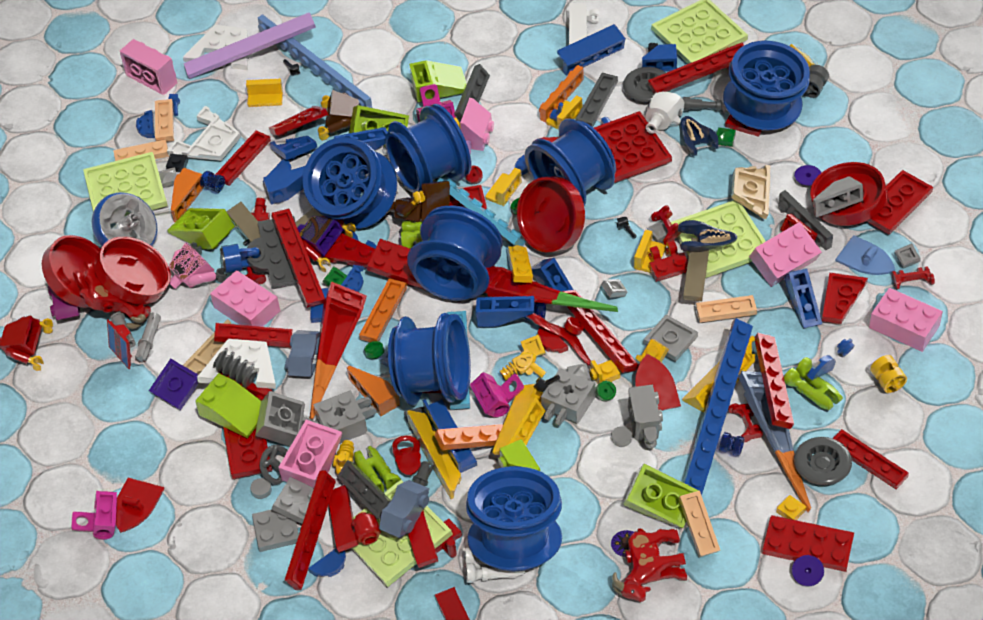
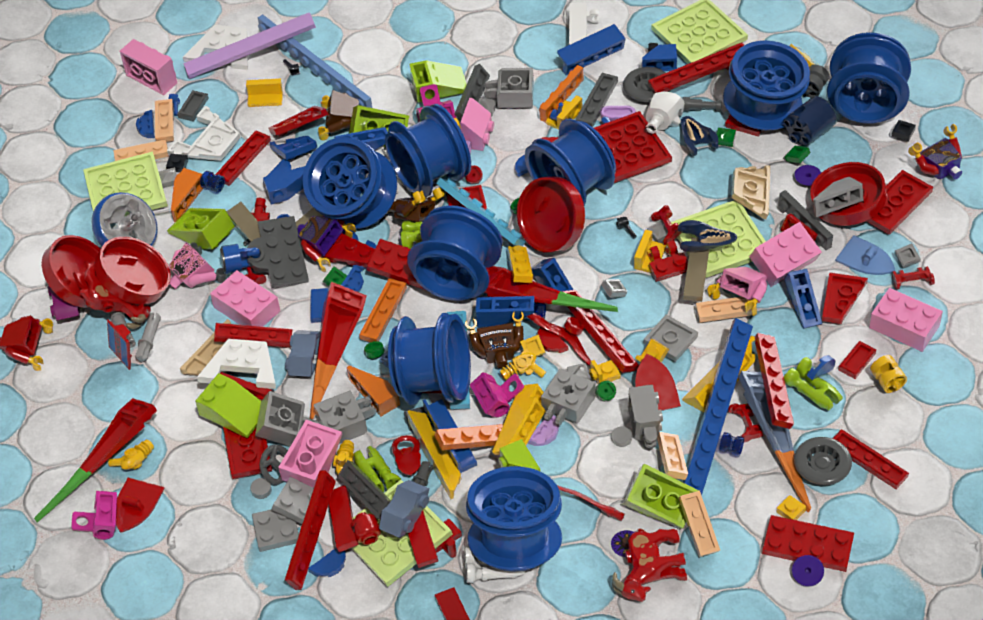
(122, 429): none -> red plate
(133, 456): none -> yellow piece
(175, 384): dark purple tile -> none
(193, 105): none -> dark grey tile
(235, 368): dark grey piece -> none
(298, 258): red plate -> none
(436, 195): reddish brown tile -> none
(488, 104): none -> light grey tile
(497, 342): none -> reddish brown torso
(504, 187): yellow panel -> none
(512, 88): none -> light grey hinge
(541, 384): black hand -> none
(544, 433): none -> lavender tile
(612, 512): none -> red piece
(616, 112): none -> lavender tile
(672, 455): none -> light nougat plate
(742, 282): none -> bright pink torso
(797, 154): none -> green tile
(810, 121): none -> dark blue cylinder
(845, 347): blue plate -> none
(857, 360): none -> red tile
(869, 78): none -> blue wheel
(903, 130): none -> black plate
(940, 158): none -> torso

